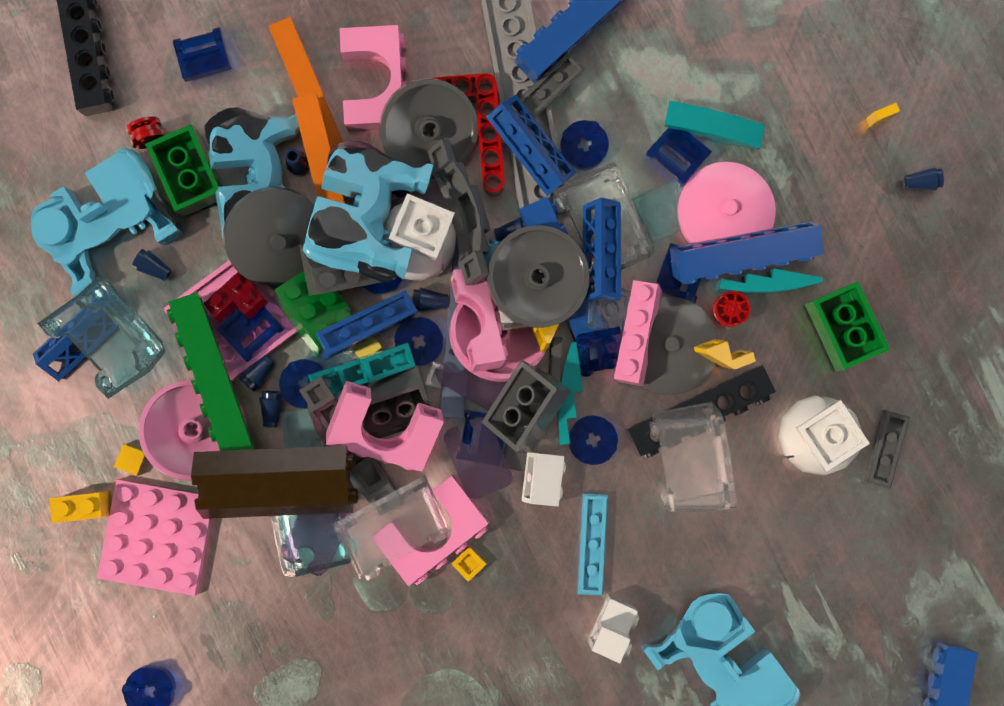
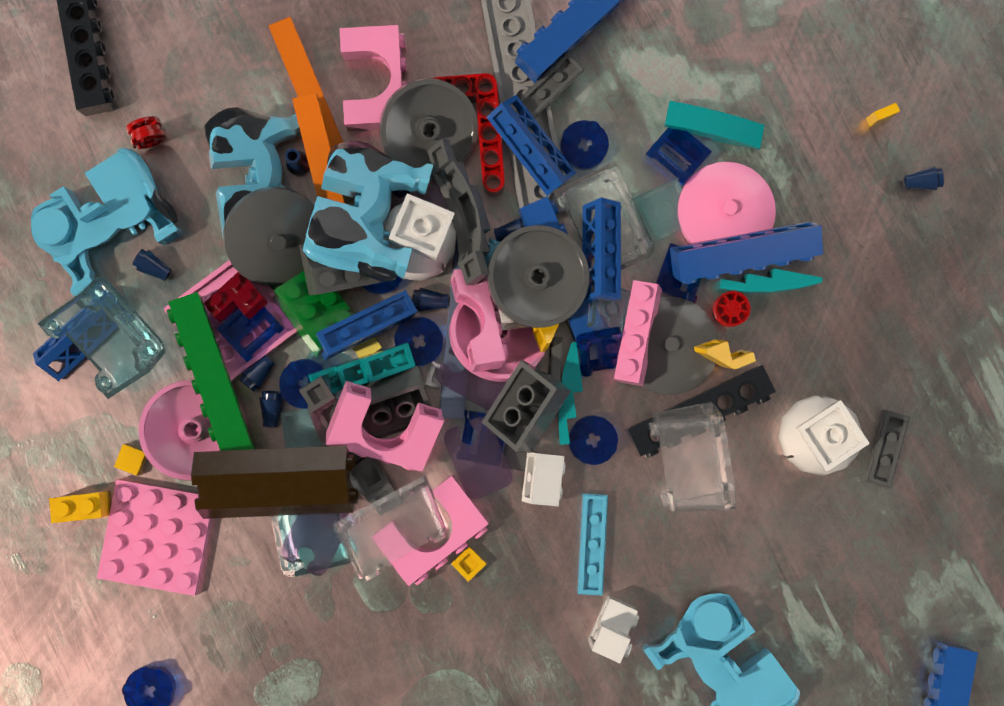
(185, 170): green brick -> none
(202, 61): clear blue plate -> none
(847, 326): green brick -> none

